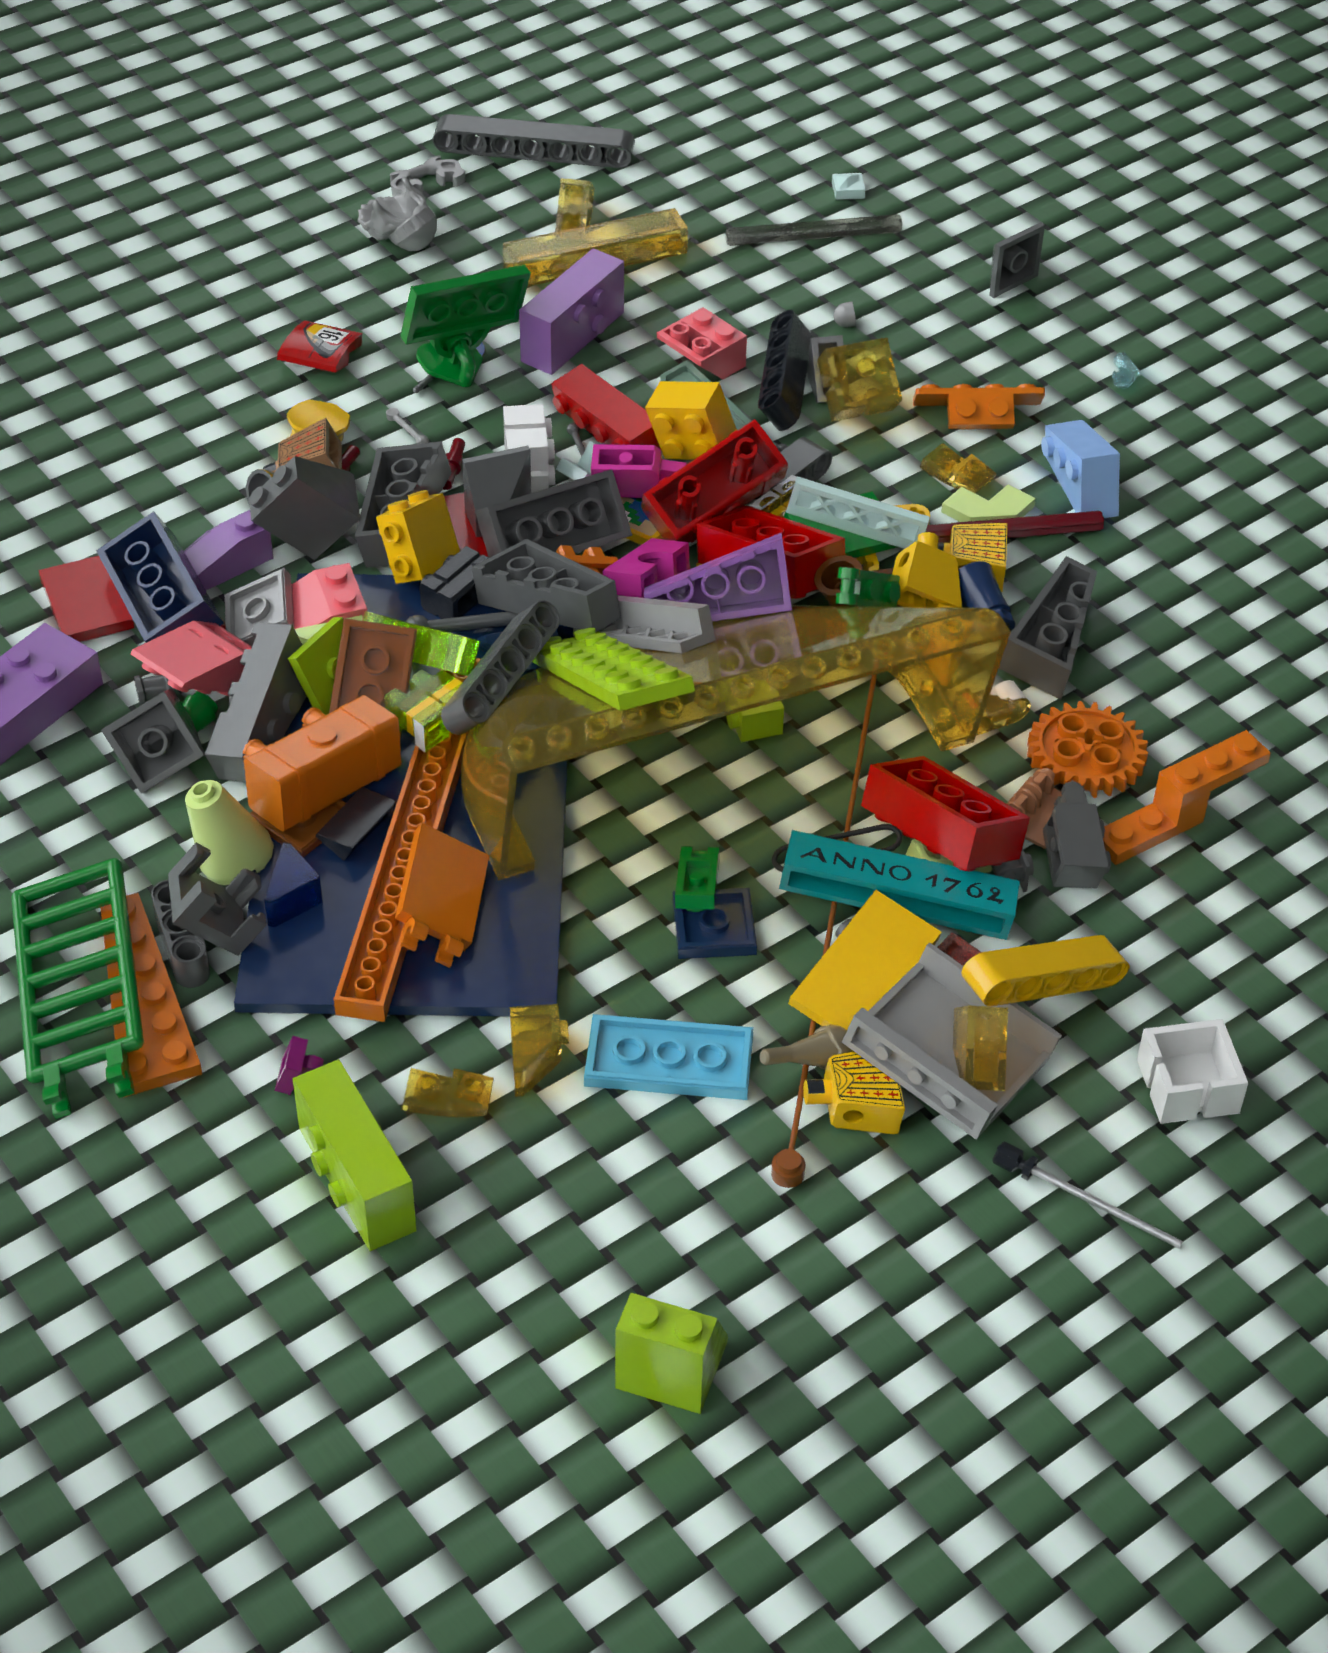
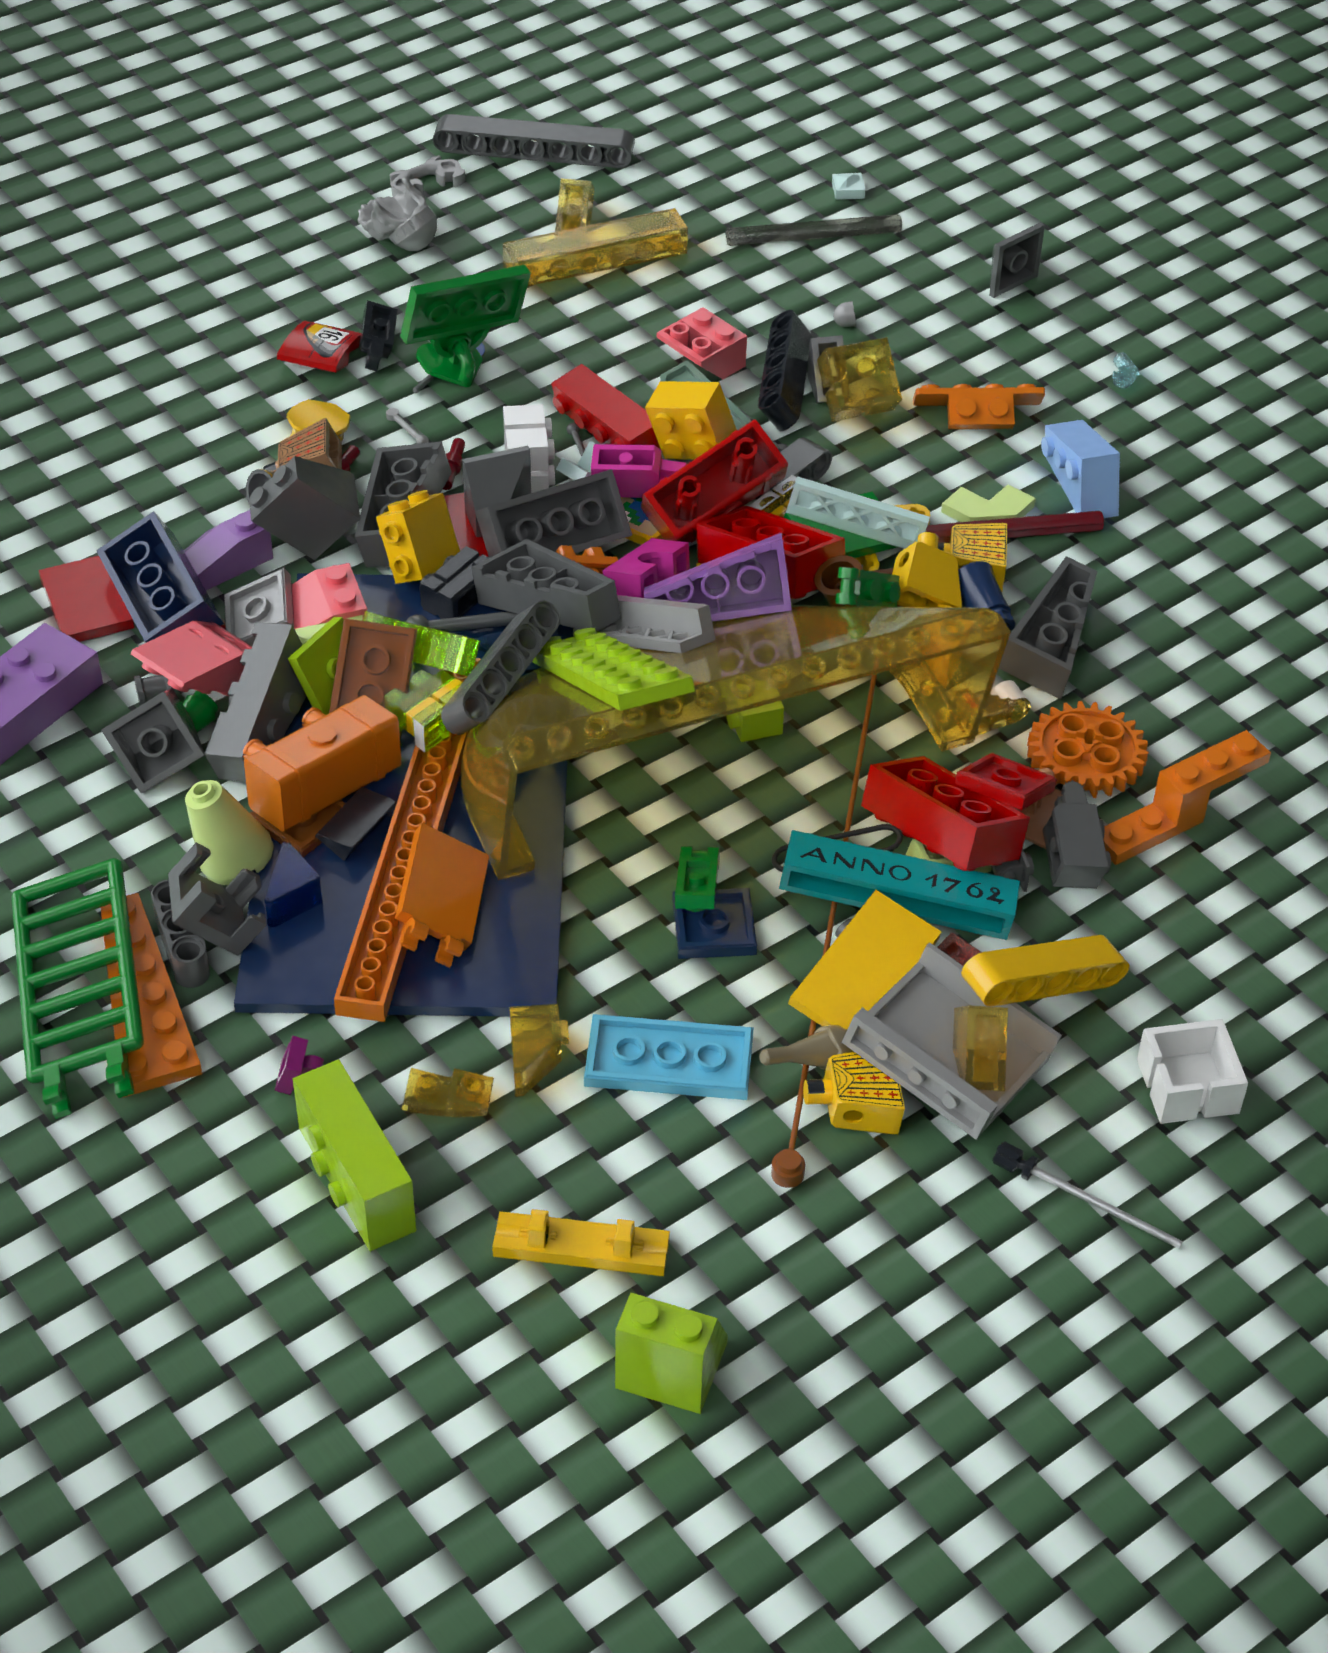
(377, 333): none -> black hinge
(571, 311): medium lavender brick -> none
(581, 1243): none -> yellow hinge
(956, 471): clear yellow slope -> none
(1006, 781): none -> red tile

